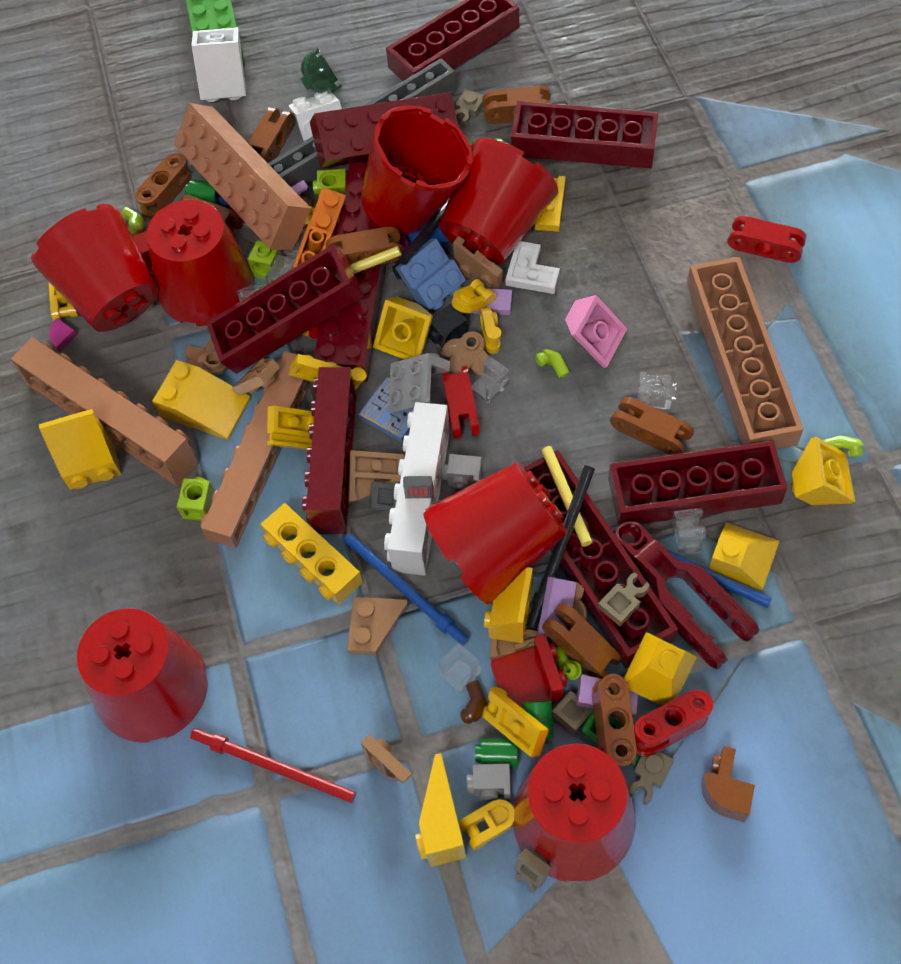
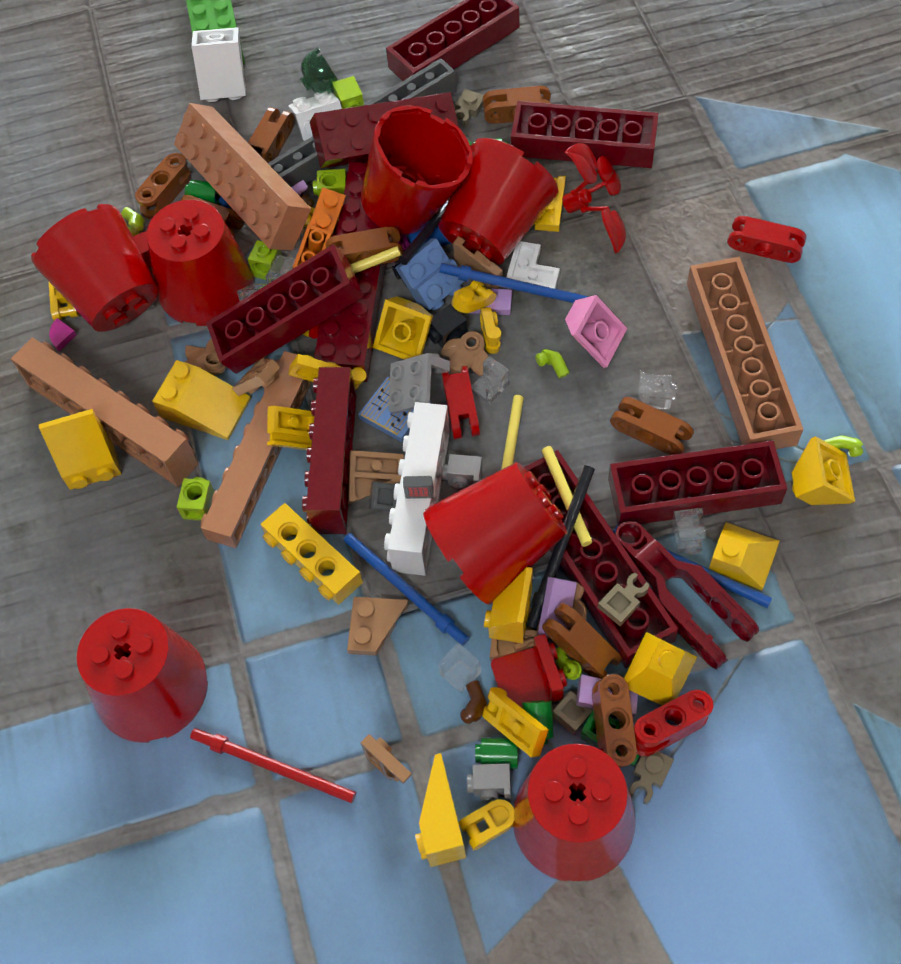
(348, 92): none -> lime brick
(465, 274): none -> blue bar
(512, 433): none -> light yellow bar
(531, 869): dark tan plate -> none
(580, 198): none -> red plant
(723, 794): dark orange brick -> none

